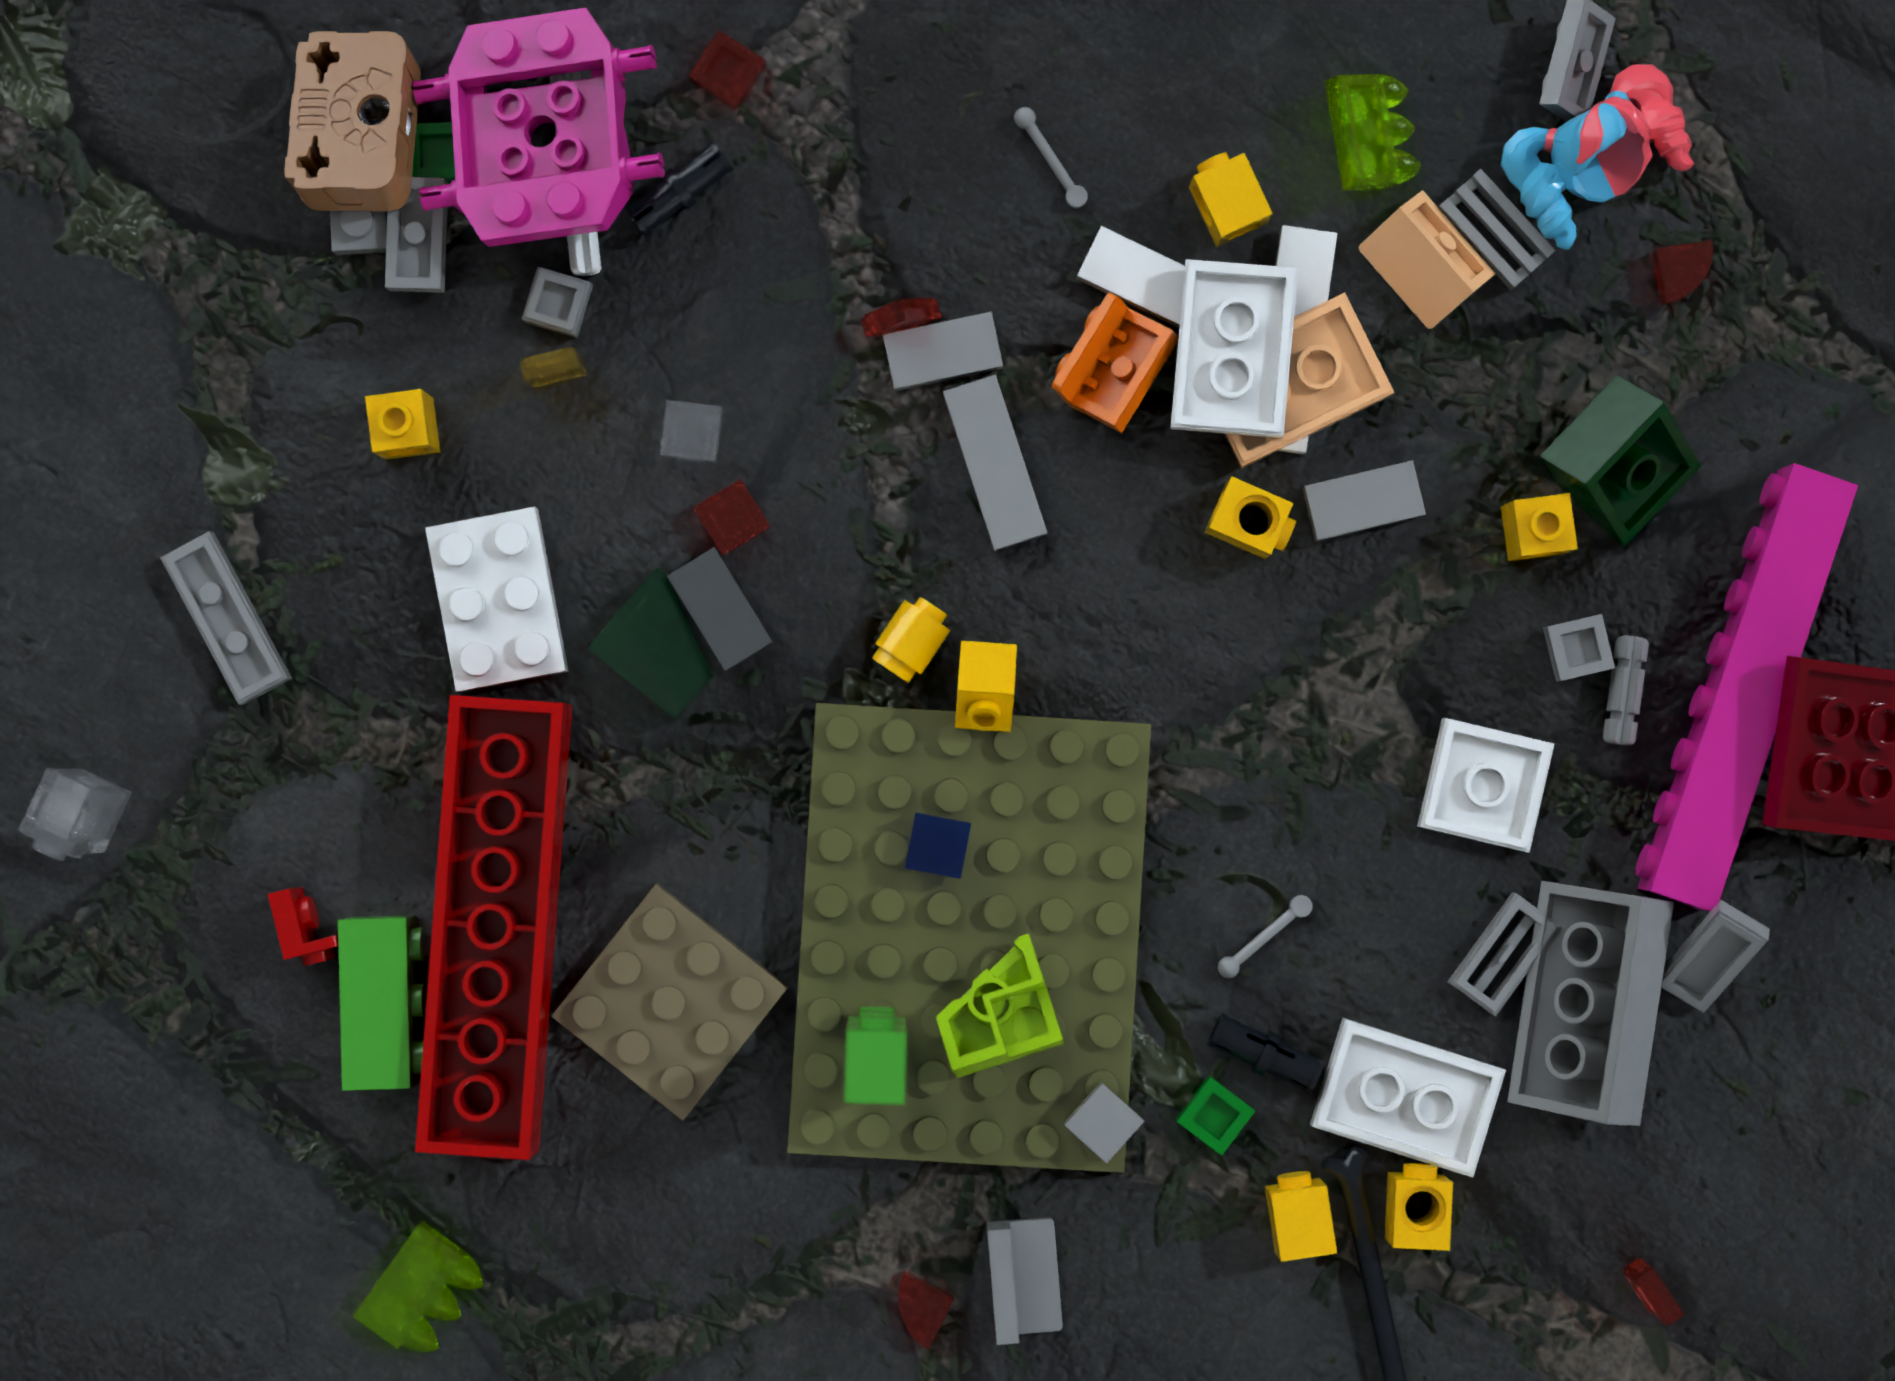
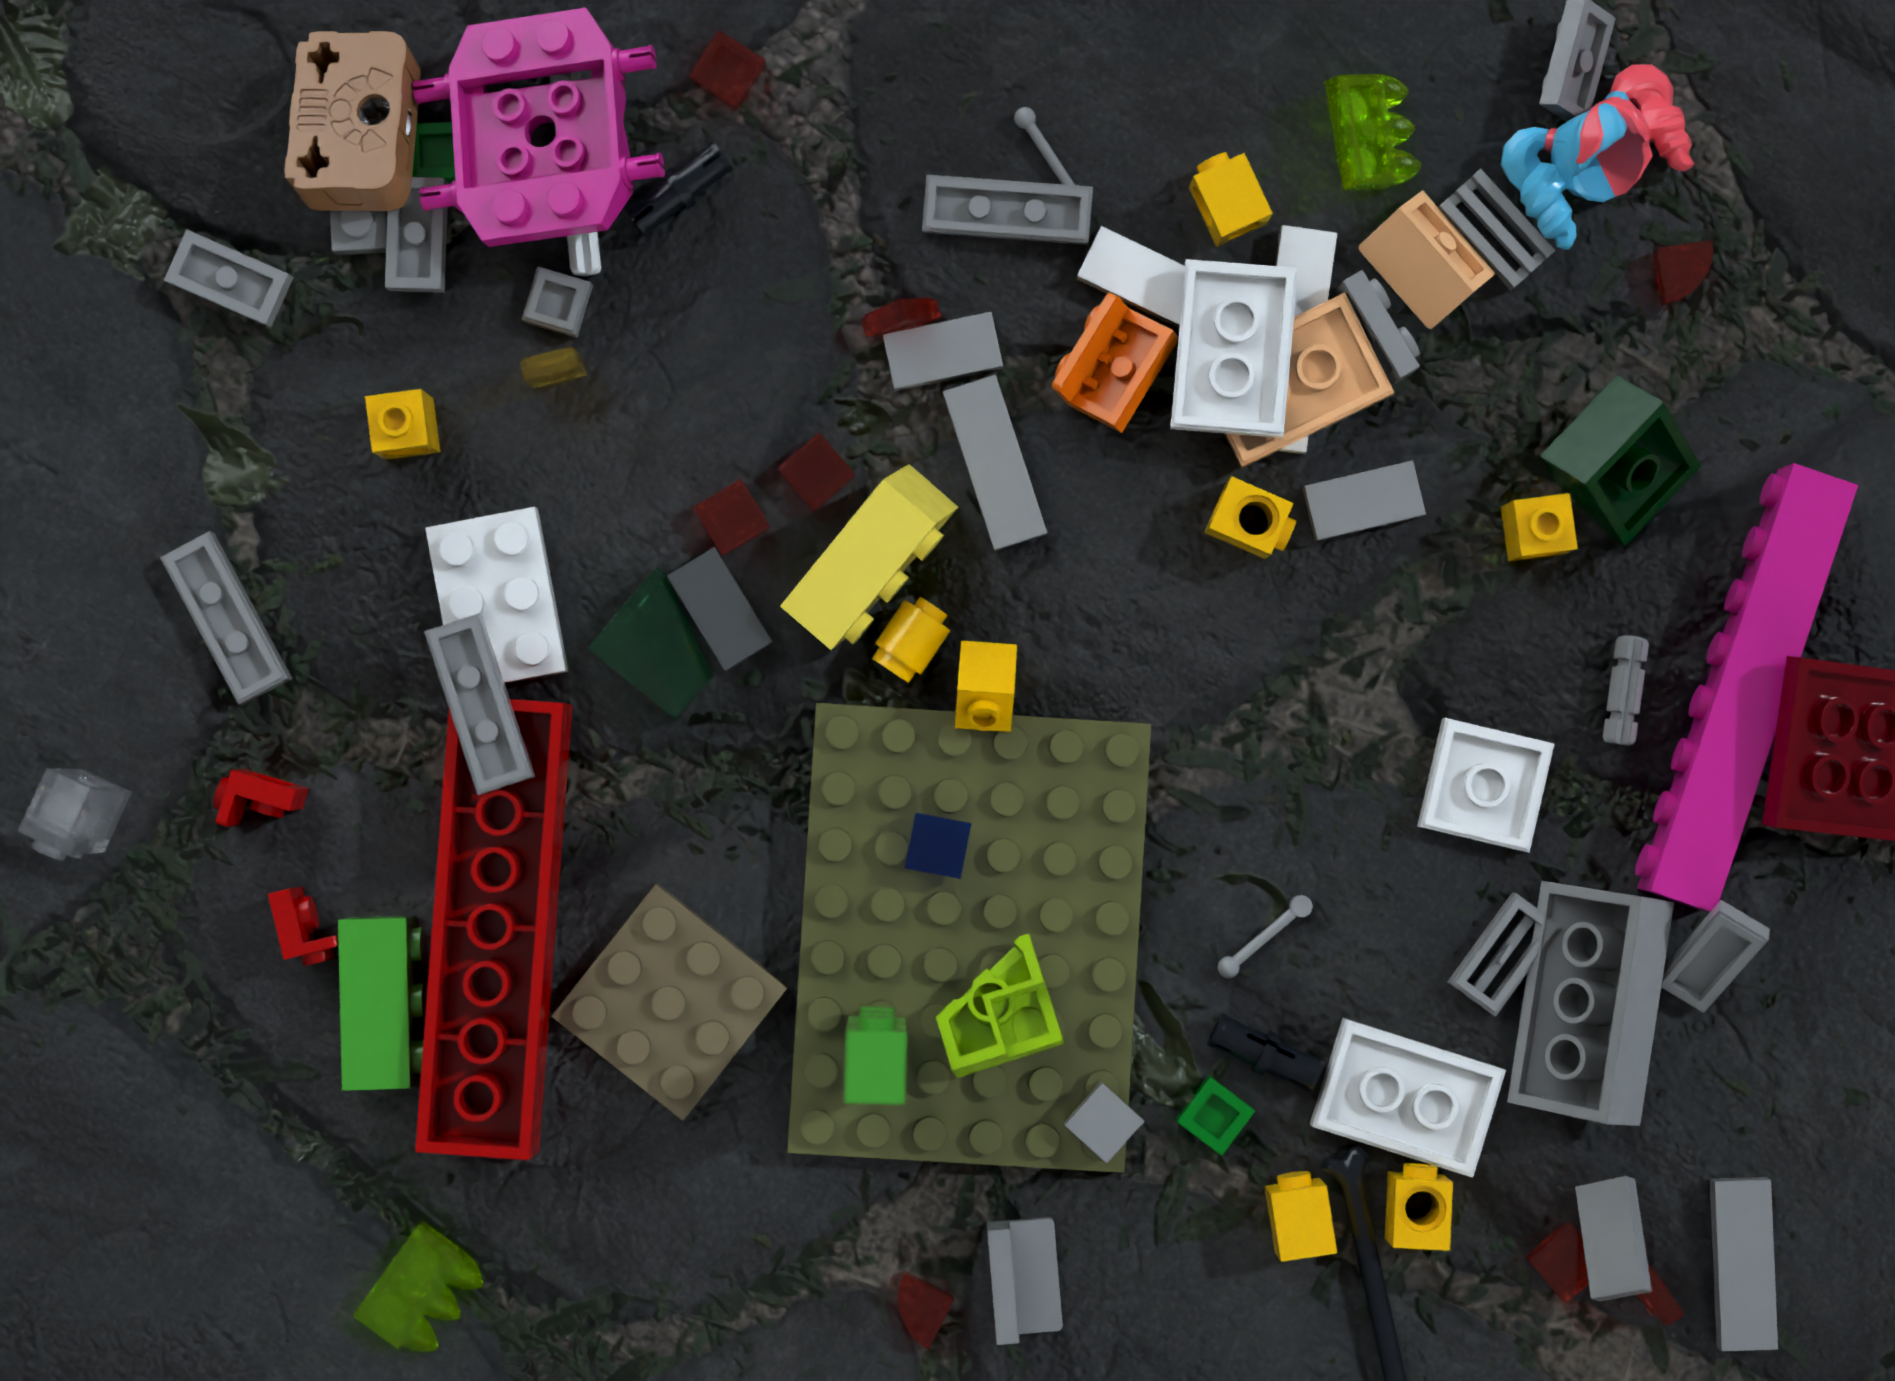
(228, 278): none -> light grey plate
(267, 793): none -> red bracket
(479, 704): none -> light grey tile
(691, 431): clear tile -> none
(816, 472): none -> clear red tile
(869, 557): none -> light yellow wedge
(1007, 209): none -> light grey tile
(1392, 346): none -> light grey plate
(1561, 1262): none -> clear red tile
(1578, 647): light grey plate -> none
(1613, 1239): none -> light grey tile
(1743, 1264): none -> light grey tile

